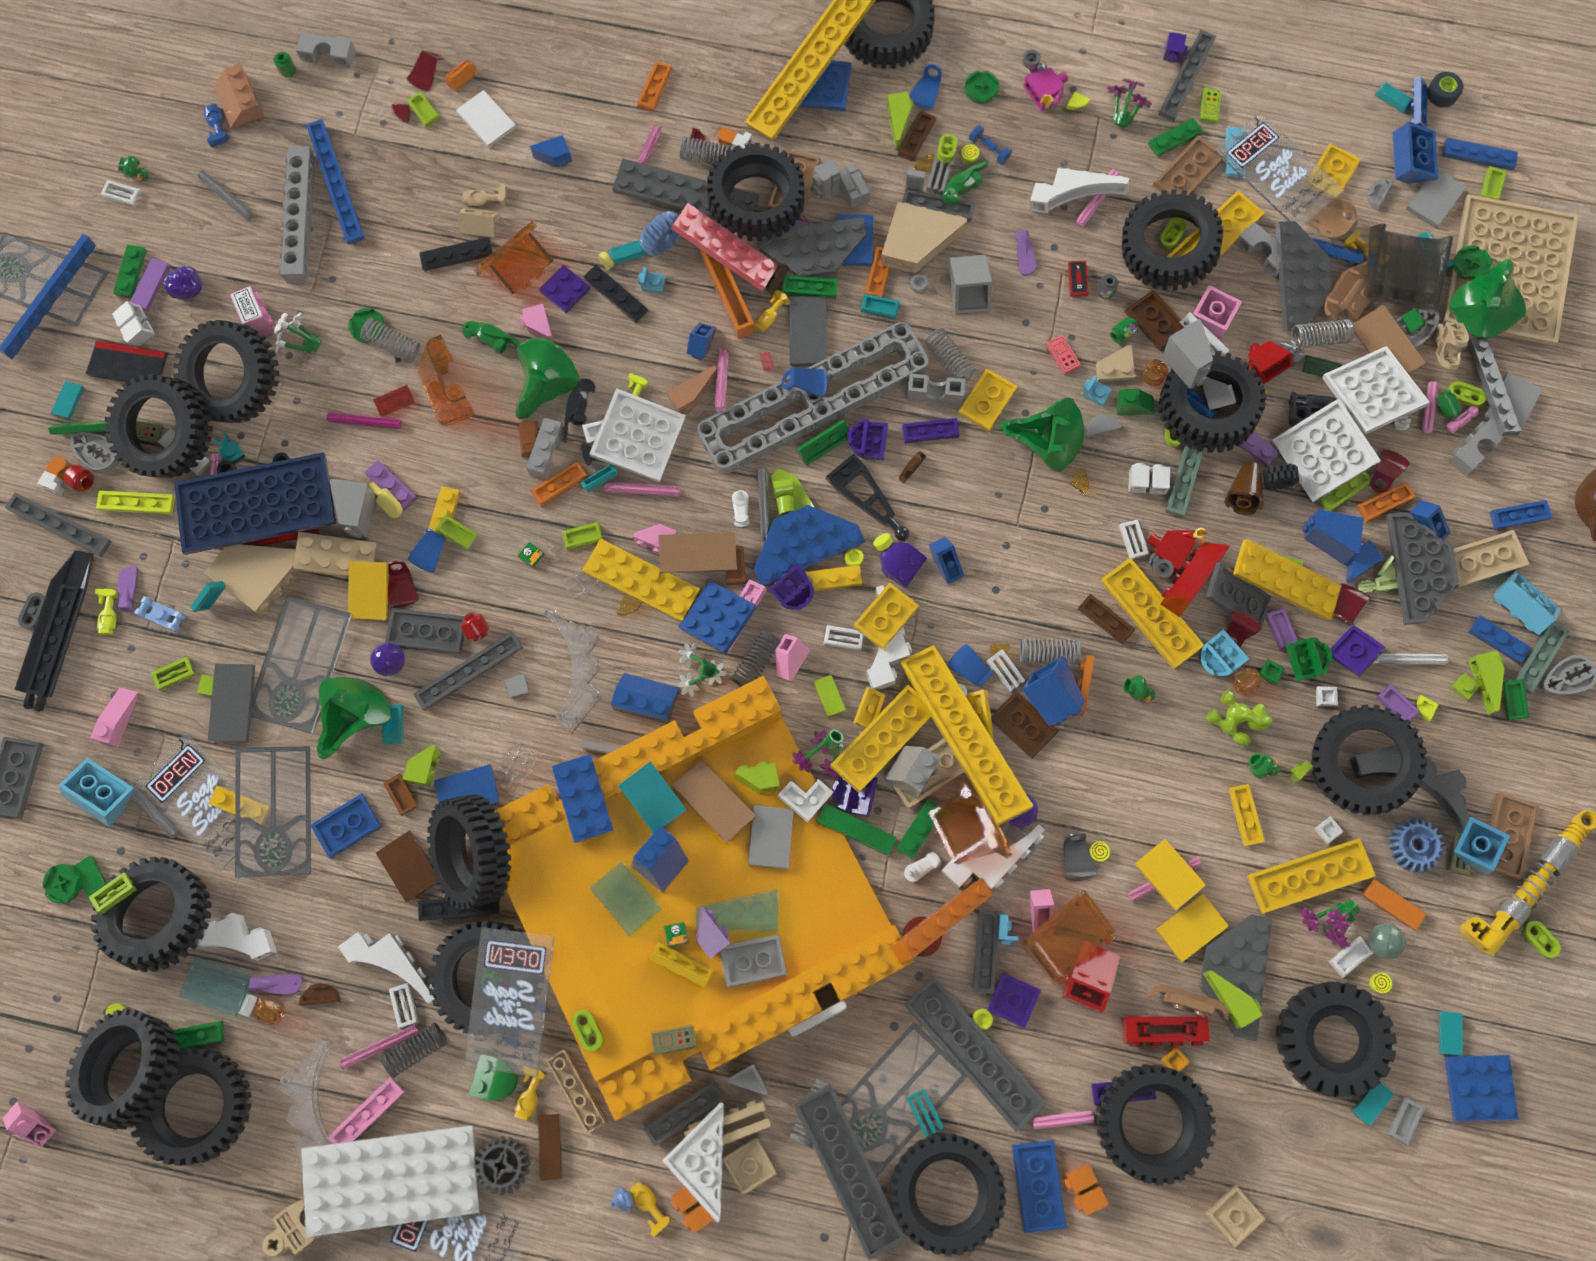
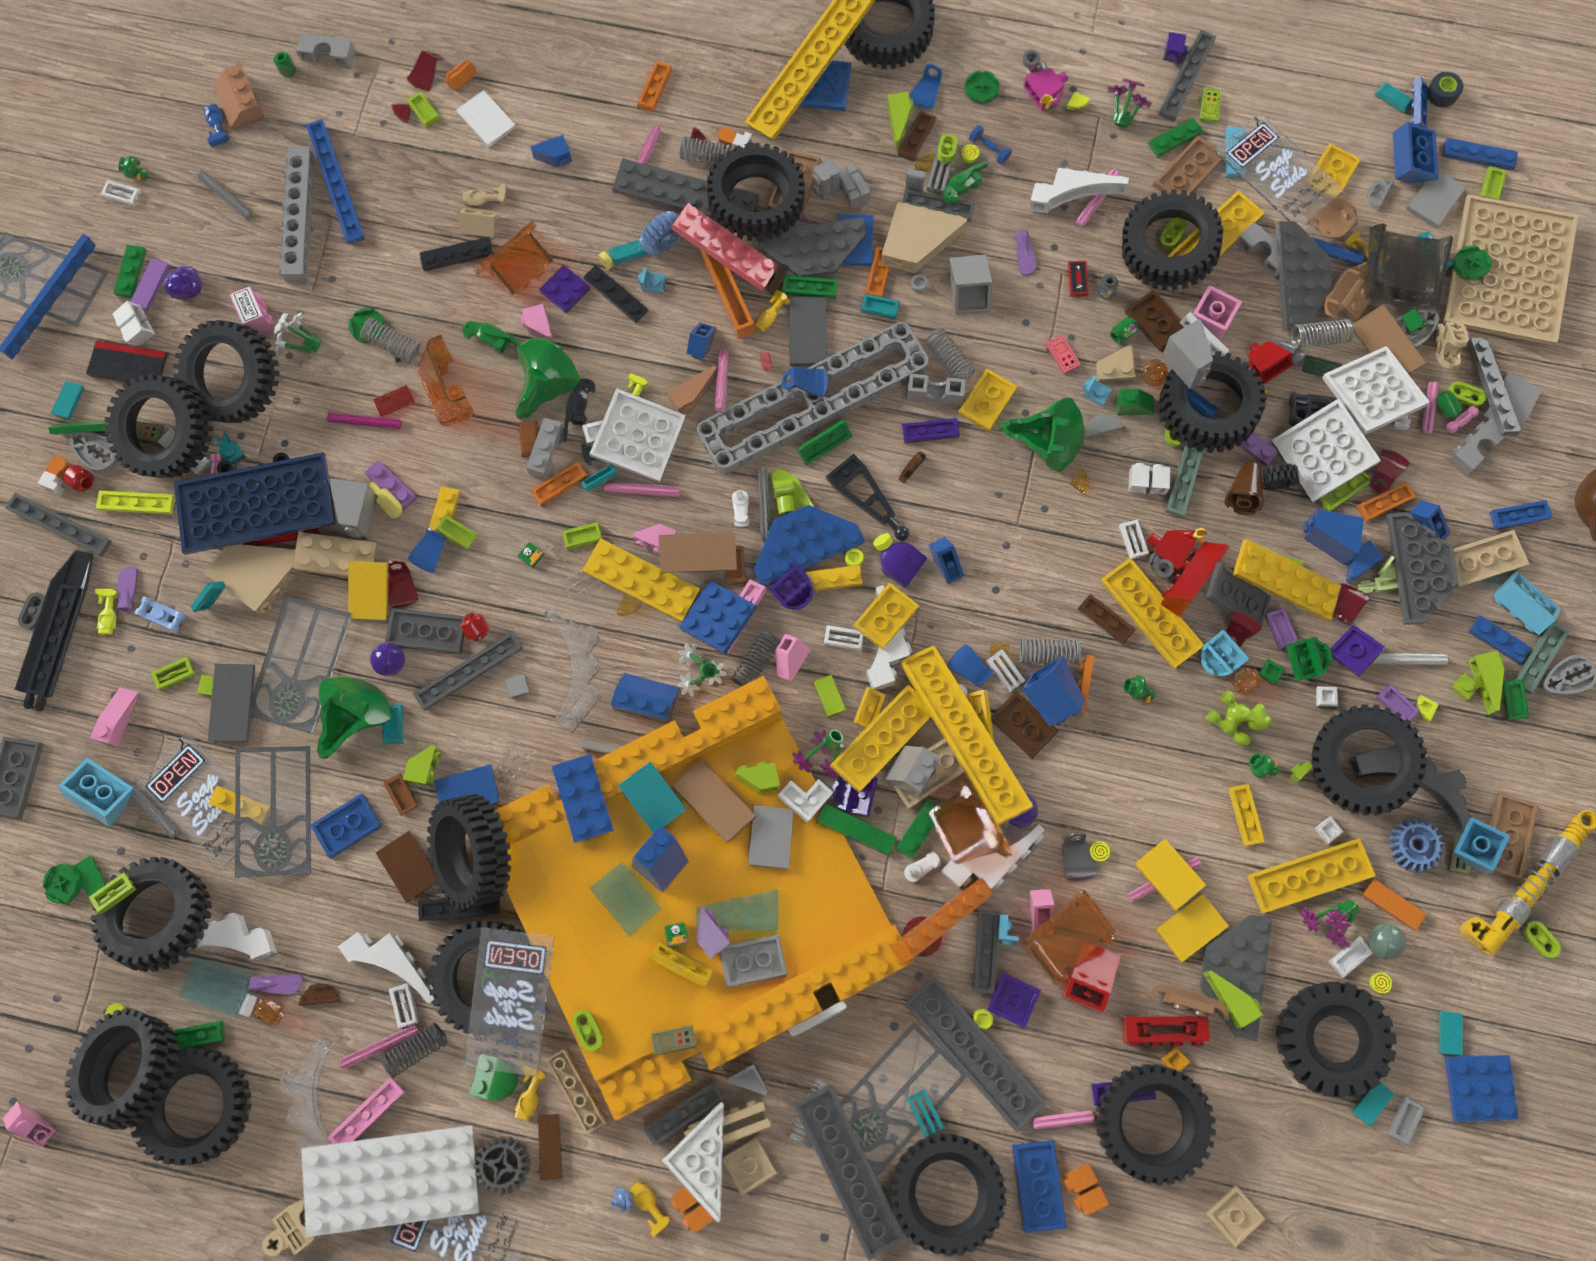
(868, 439): dark purple slope -> none
(1218, 393): light grey slope -> none
(1489, 302): green animal -> none

